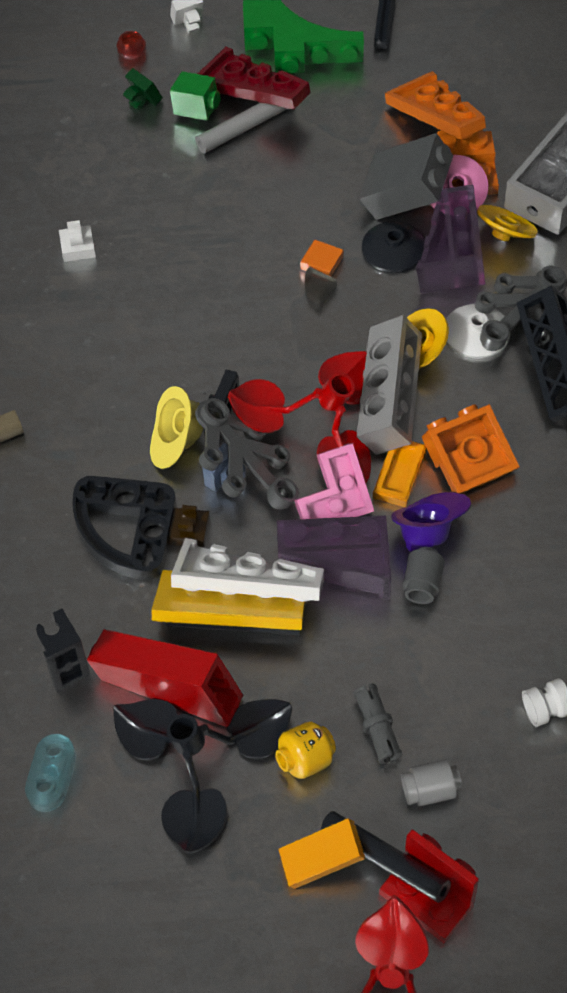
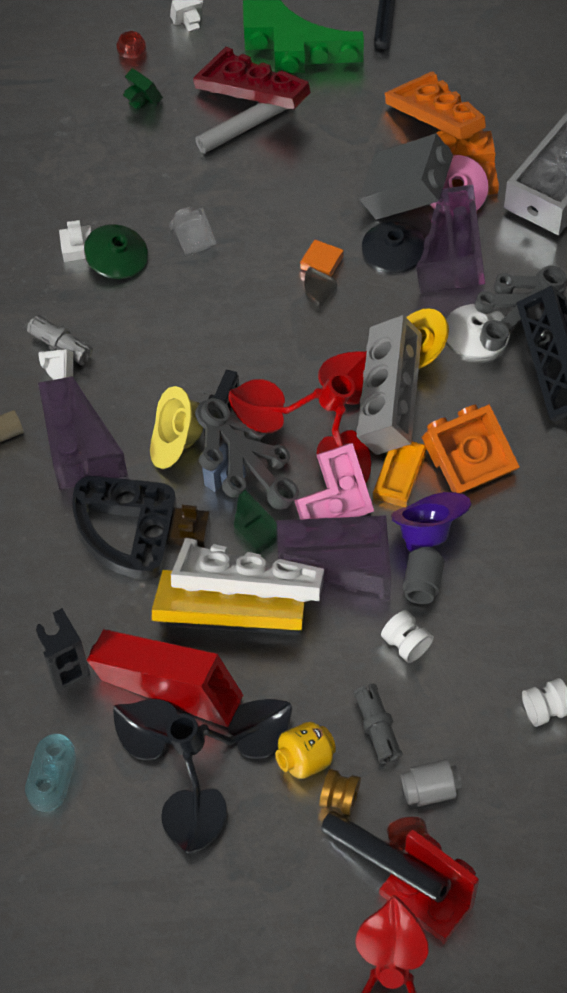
(57, 363): none -> white tile
(59, 338): none -> light grey pin
(77, 435): none -> clear purple wedge
(113, 260): none -> dark green dish
(193, 230): none -> clear bracket
(194, 95): green brick -> none
(254, 524): none -> clear green tile
(321, 853): light orange tile -> none
(340, 791): none -> pearl gold wheel
(401, 827): none -> clear red tile
(407, 636): none -> white wheel
(506, 223): yellow dish -> none

